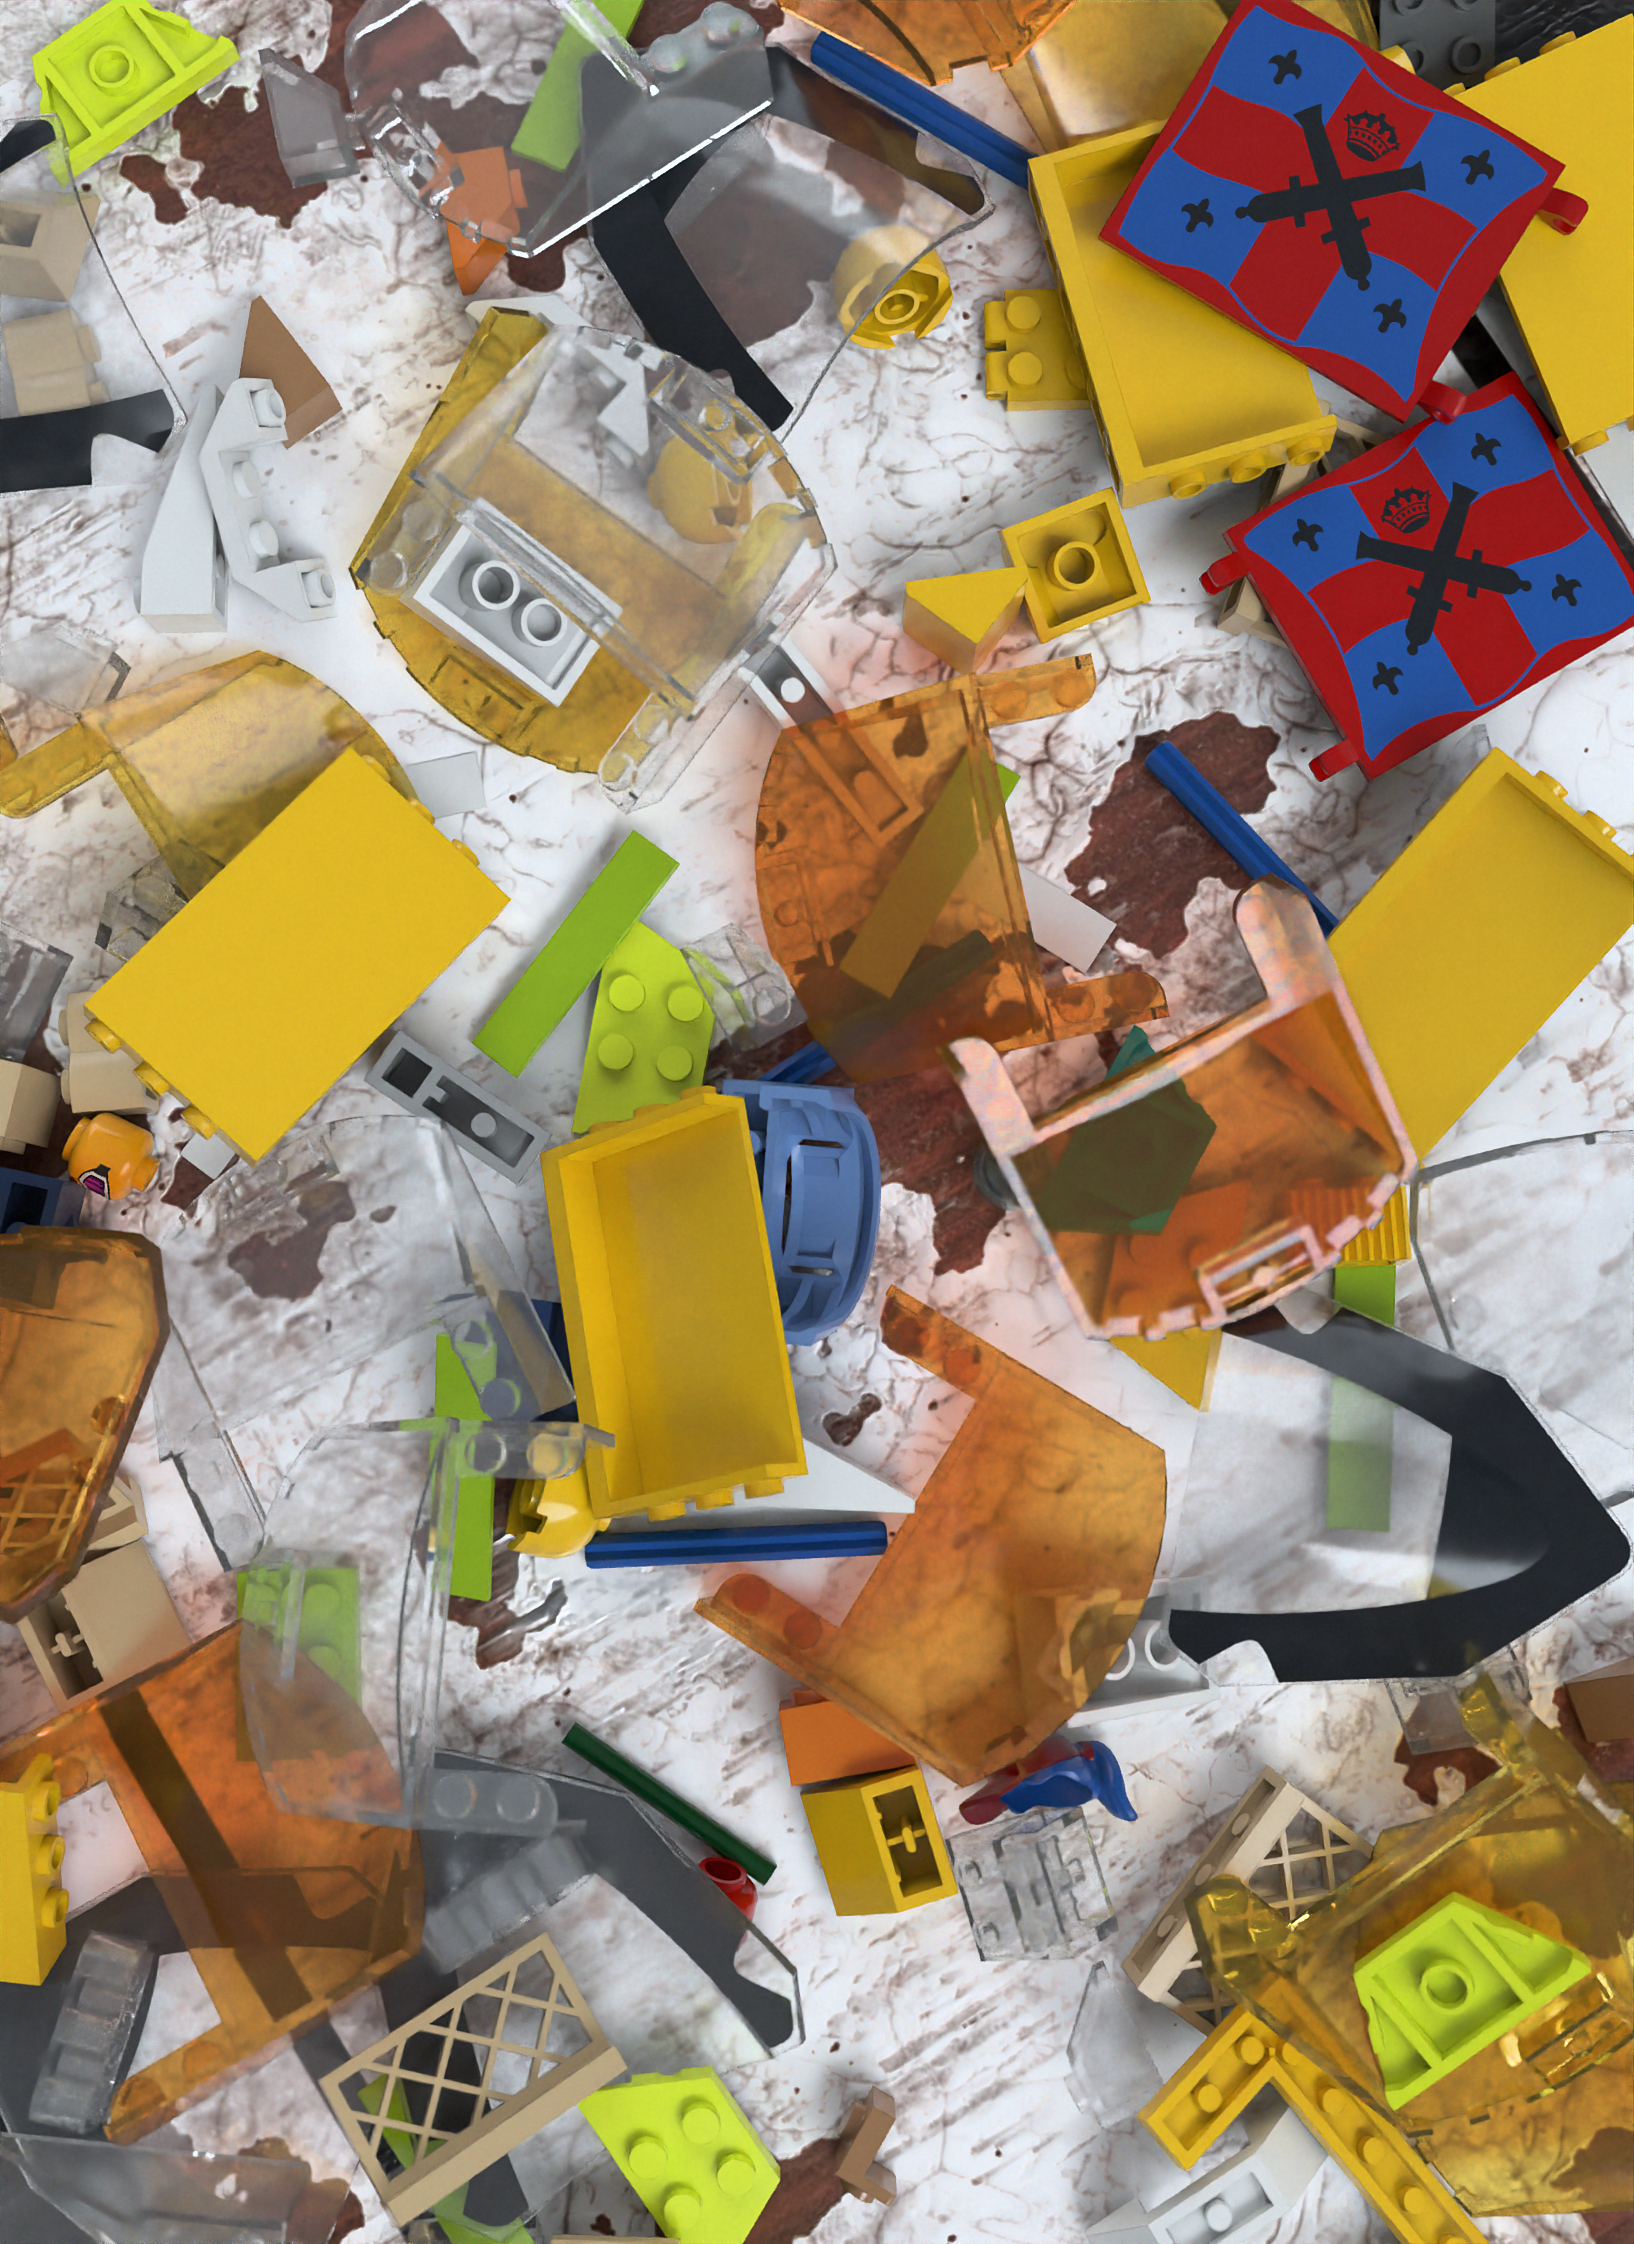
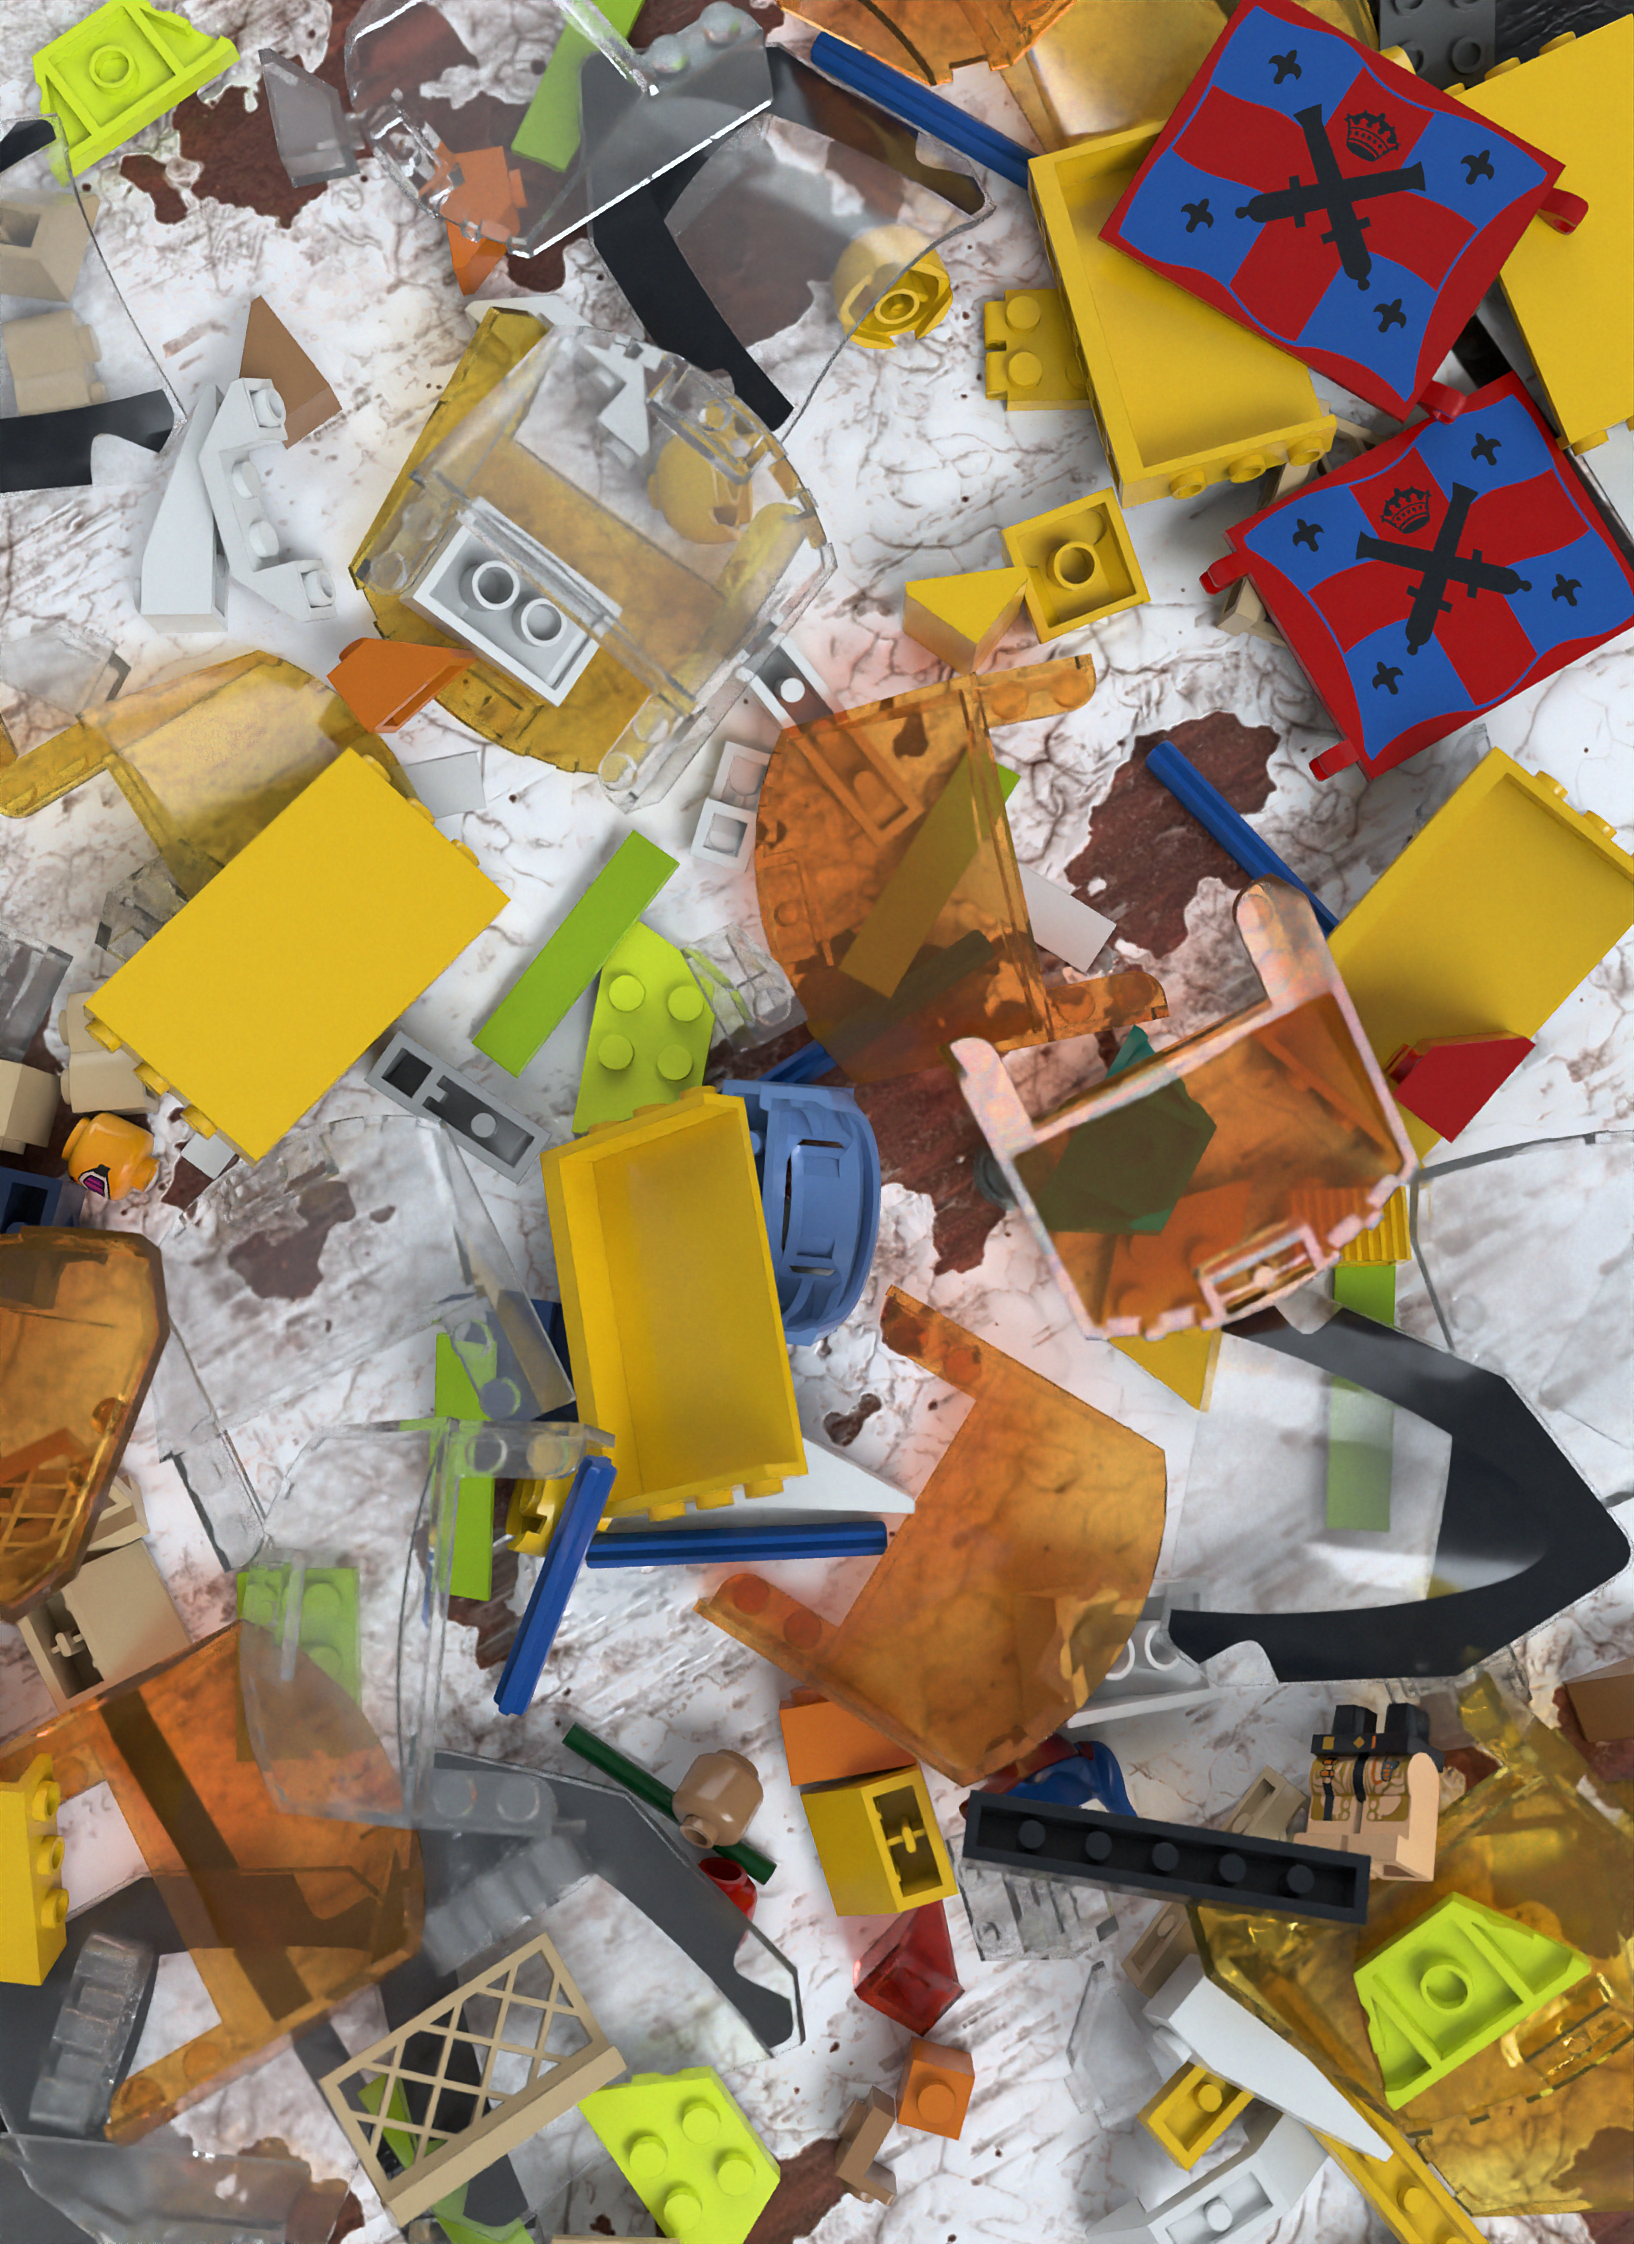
(394, 679): none -> orange slope
(555, 1584): none -> blue axle
(717, 1799): none -> medium nougat head
(730, 813): none -> white slope
(911, 1970): none -> clear red slope
(934, 2088): none -> orange brick
(1167, 1861): none -> black brick
(1220, 2036): none -> white slope
(1377, 1790): none -> hips
(1453, 1076): none -> red slope

